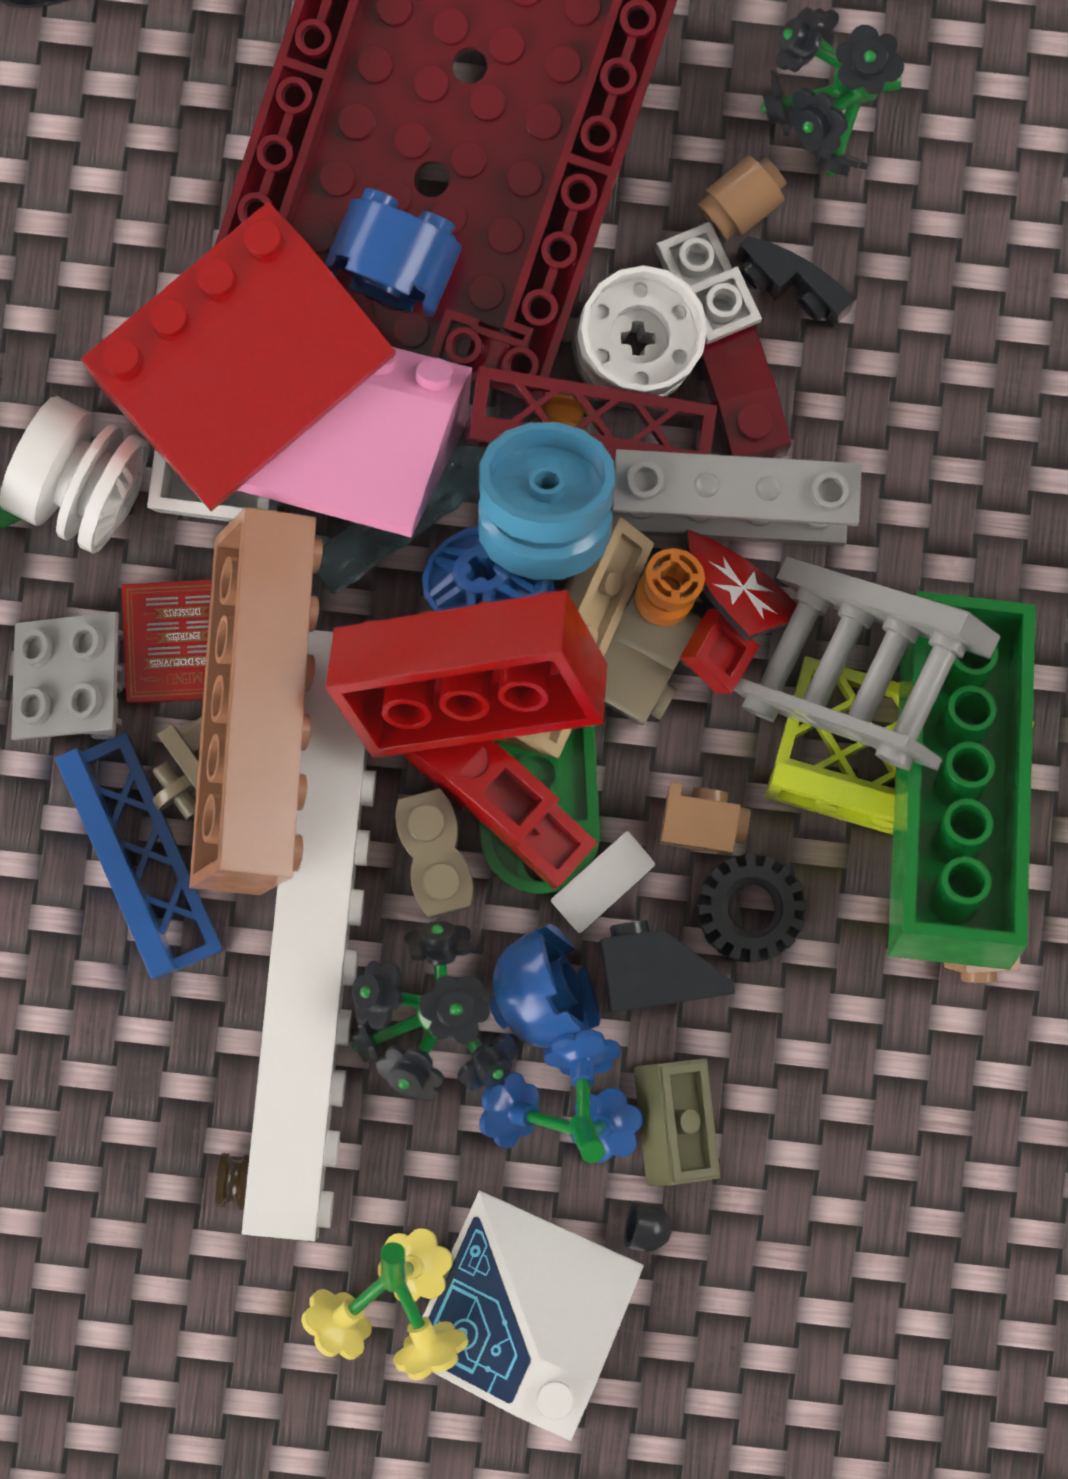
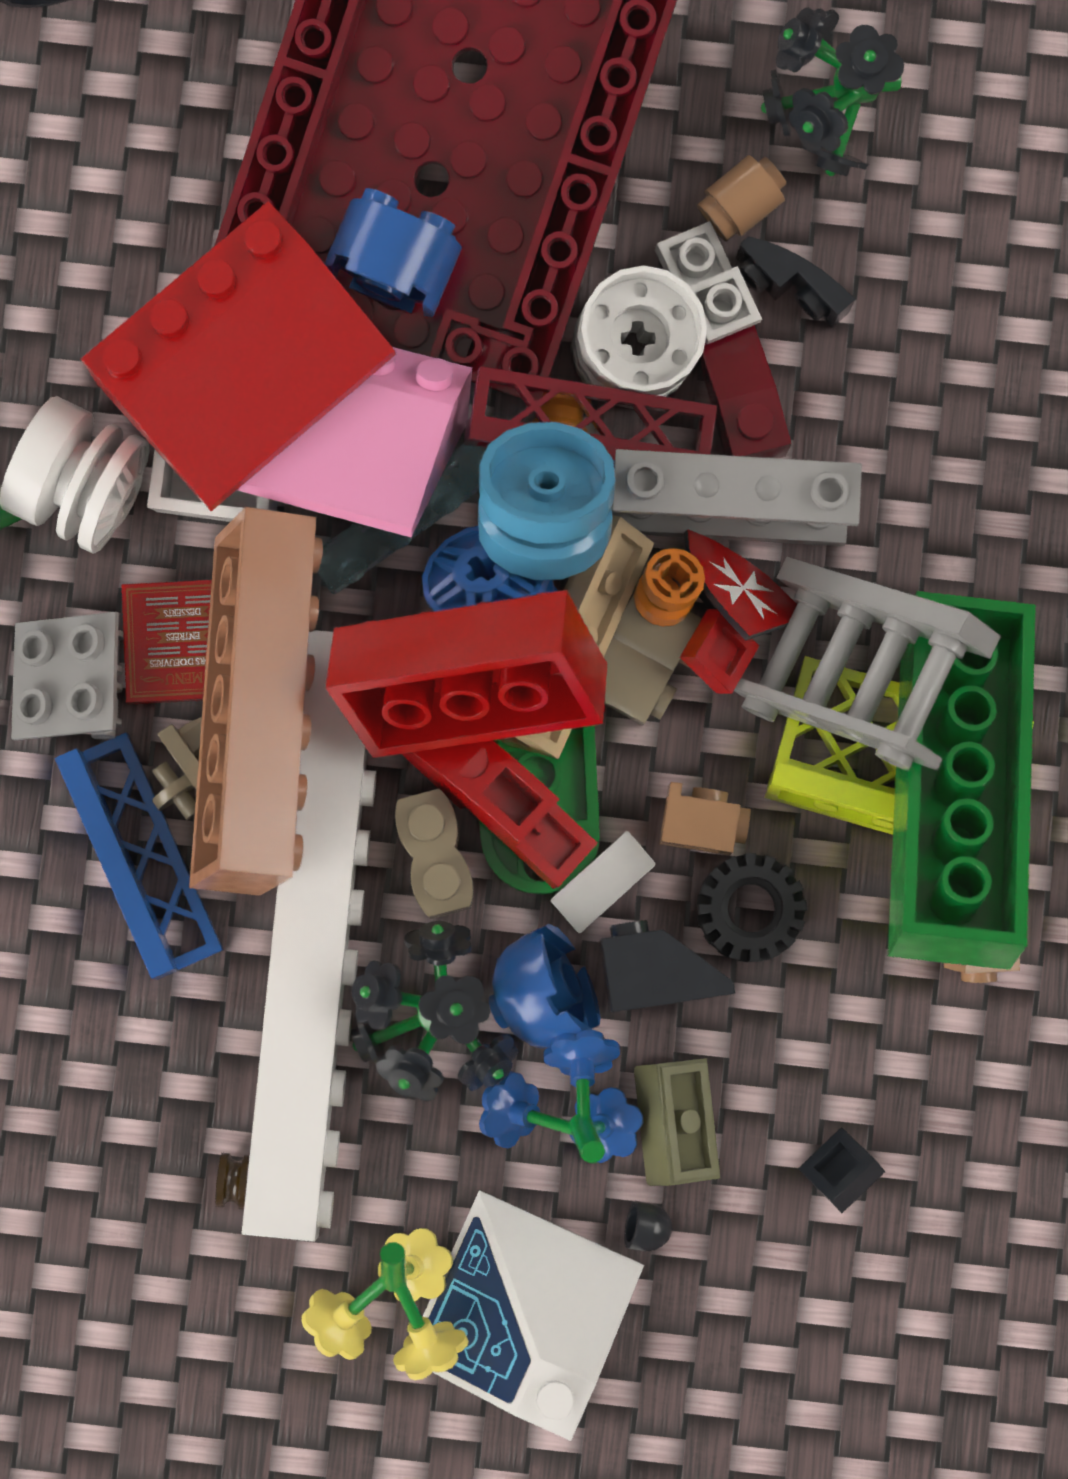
(841, 1170): none -> black plate

